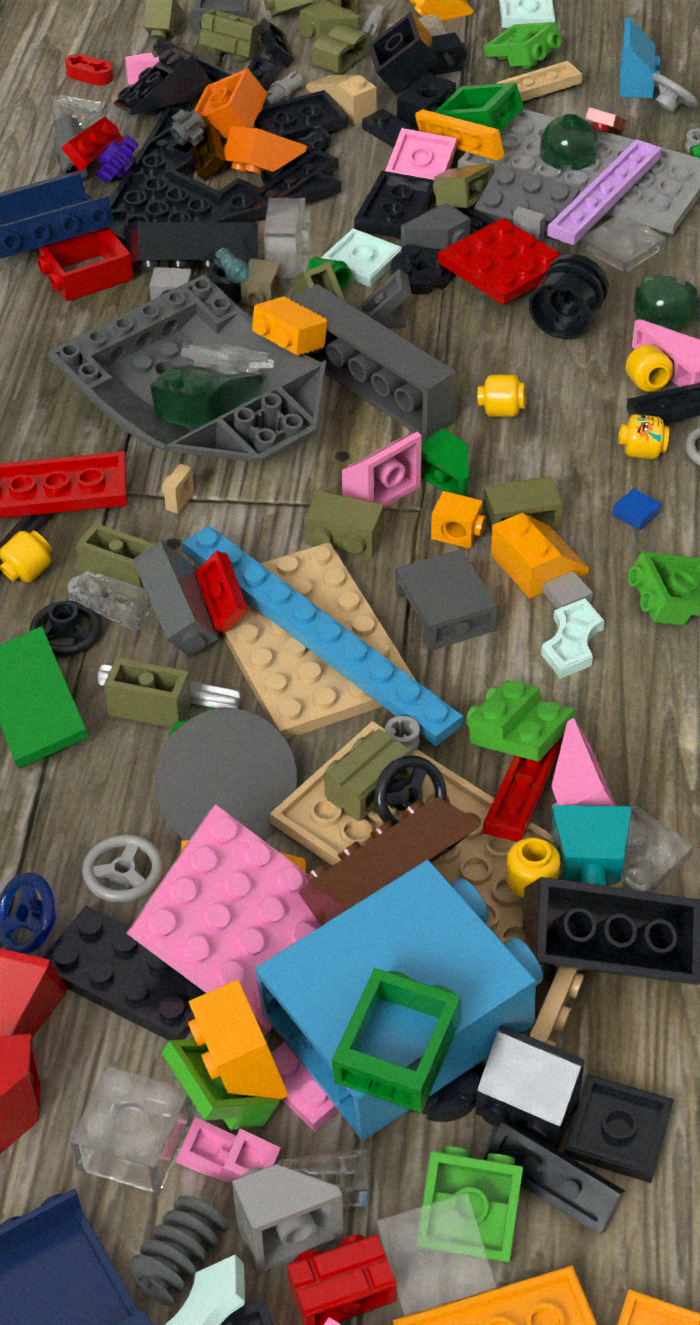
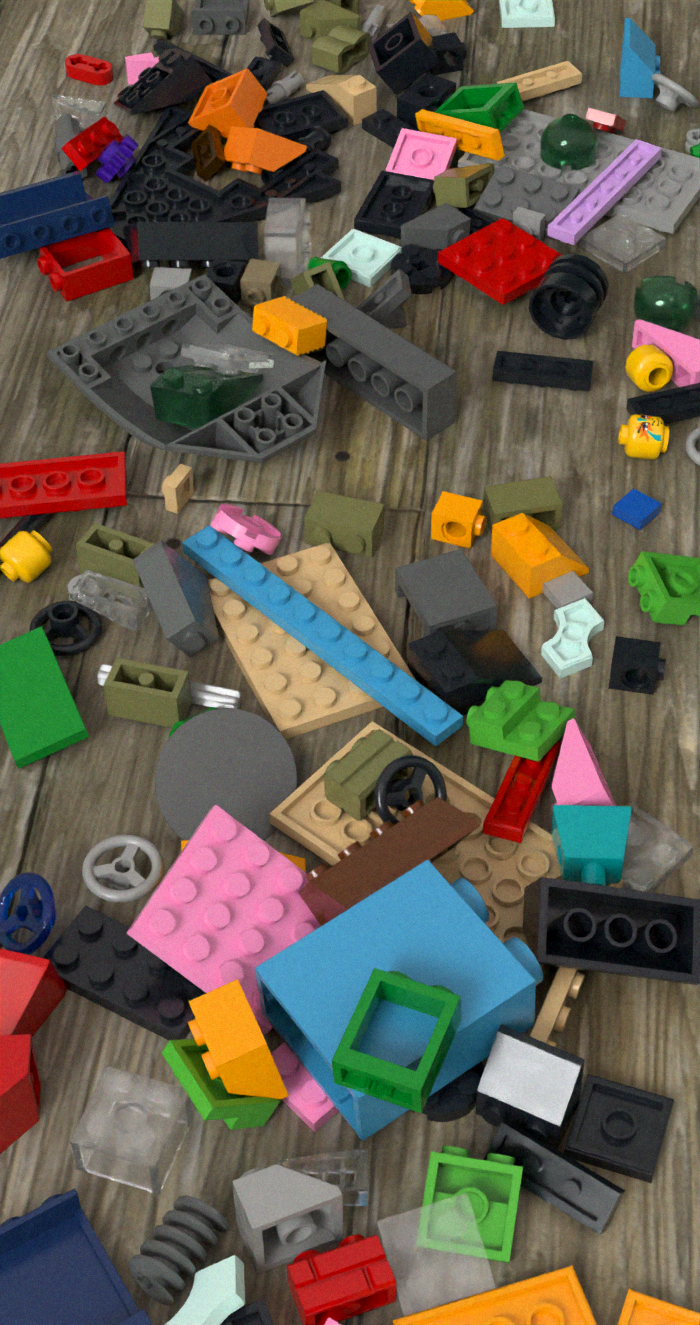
(188, 127): dark grey gear -> none
(221, 591): red plate -> none
(222, 1153): bright pink slope -> none
(230, 34): olive brick -> none
(236, 269): clear light blue pin -> none
(247, 531): none -> bright pink plate
(386, 472): bright pink slope -> none
(407, 725): light grey bush -> none
(445, 462): green slope -> none
(466, 664): none -> black slope
(502, 395): yellow head -> none
(525, 43): bright green plate -> none
(529, 861): yellow head -> none
(542, 370): none -> black plate
(636, 665): none -> black brick

